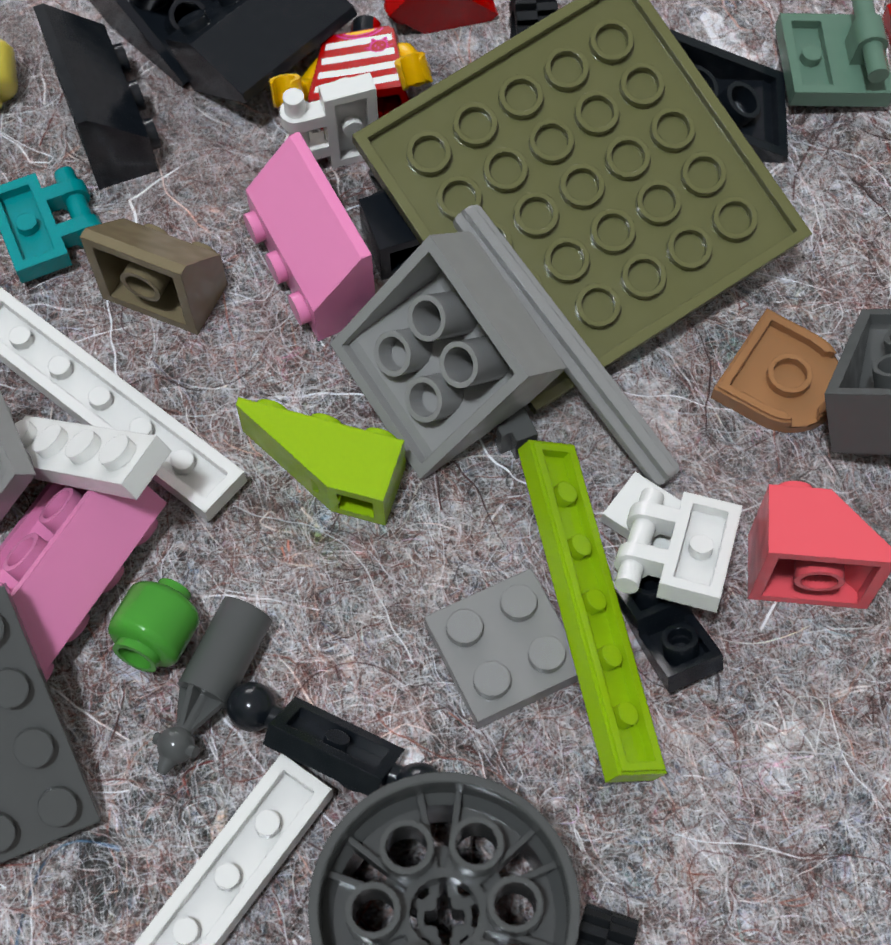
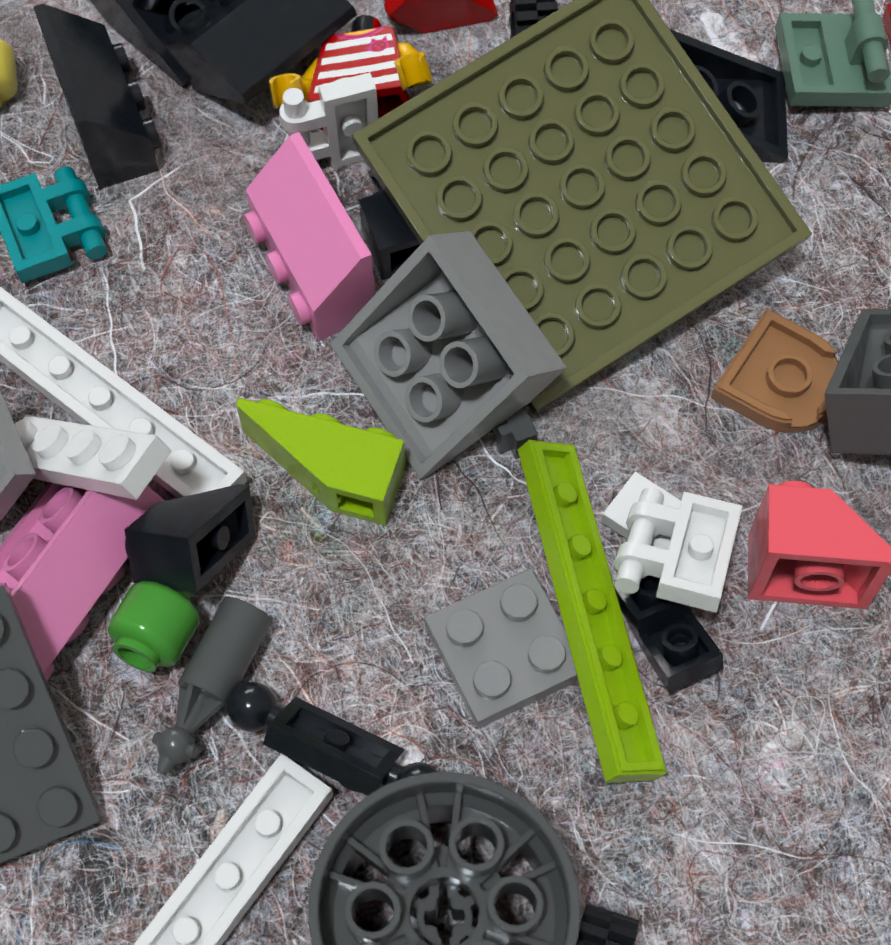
(155, 272): dark tan slope -> none
(190, 537): none -> black slope
(581, 363): light grey axle -> none

